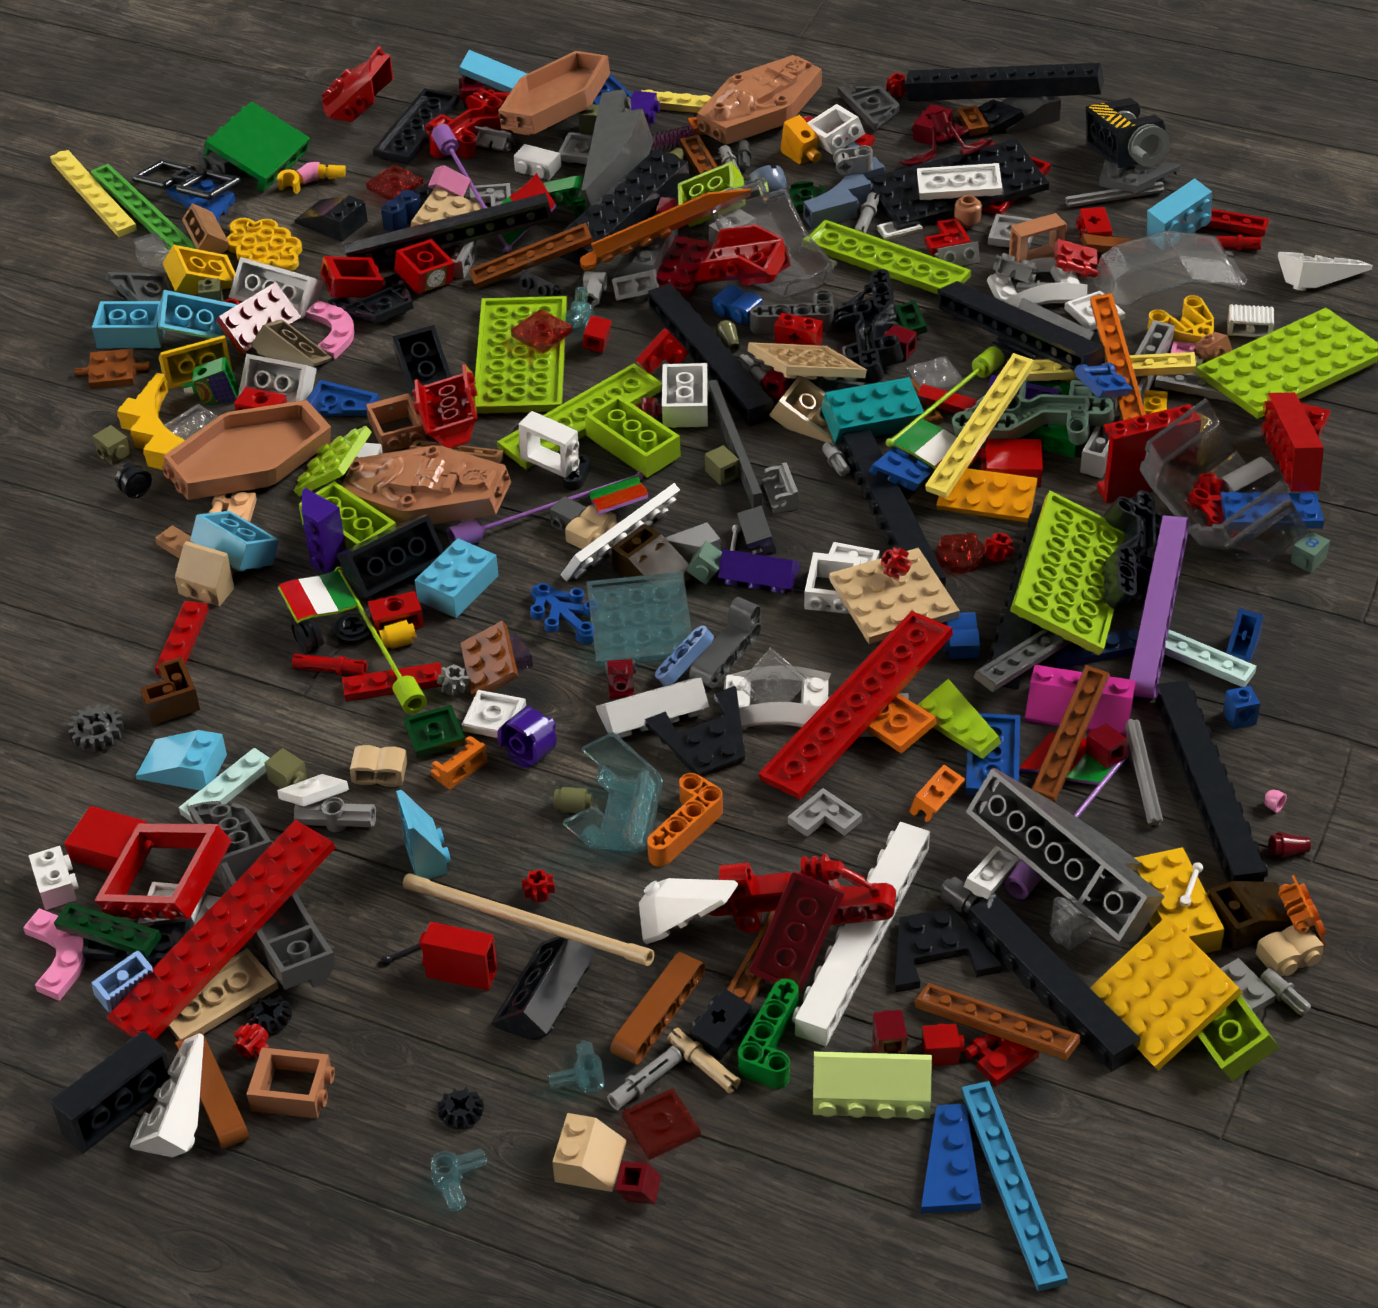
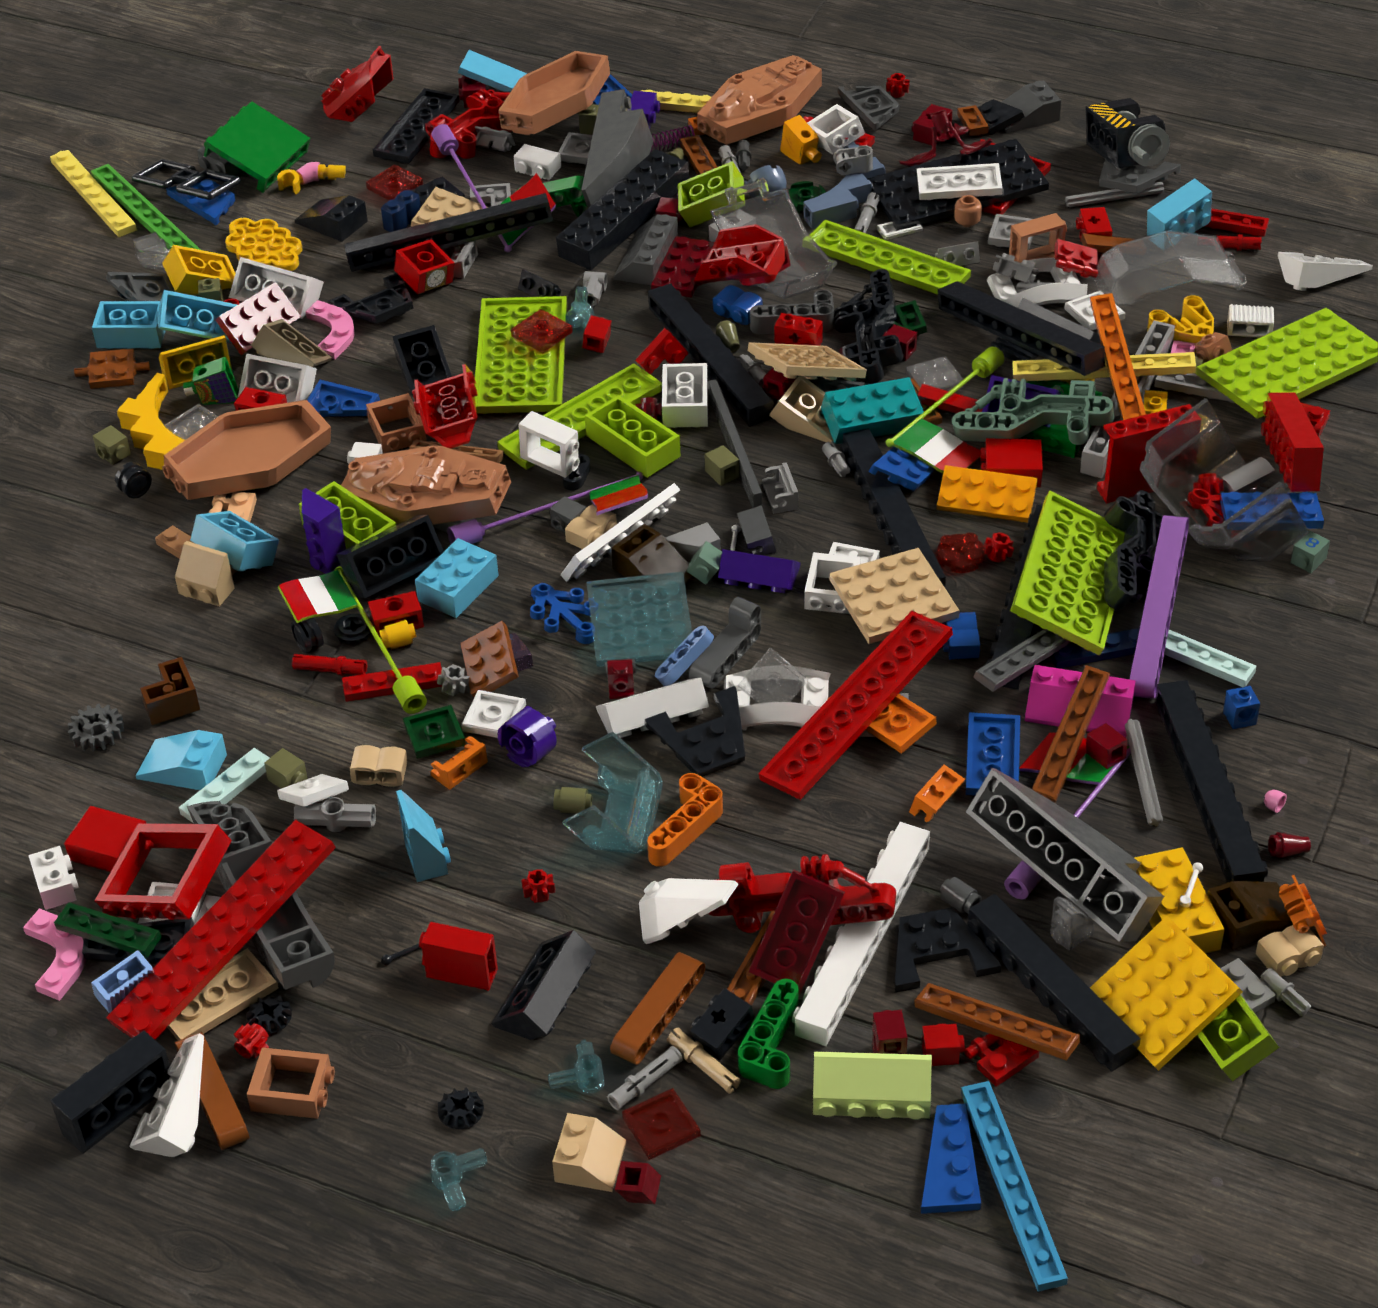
(184, 632): red plate -> none
(205, 230): medium nougat brick -> none
(332, 460): lime plate -> none
(351, 276): red window -> none
(449, 180): bright pink slope -> none
(531, 255): dark orange plate -> none
(629, 951): tan piece -> none
(634, 284): light grey hinge -> none
(659, 226): orange hinge -> none
(823, 809): light grey plate -> none
(896, 562): red gear -> none
(950, 235): red plate -> none
(960, 720): lime wing -> none
(979, 426): light yellow plate -> none
(991, 872): white plate -> none
(1005, 82): black brick -> none
(1107, 384): blue plate -> none
(1245, 635): blue slope -> none

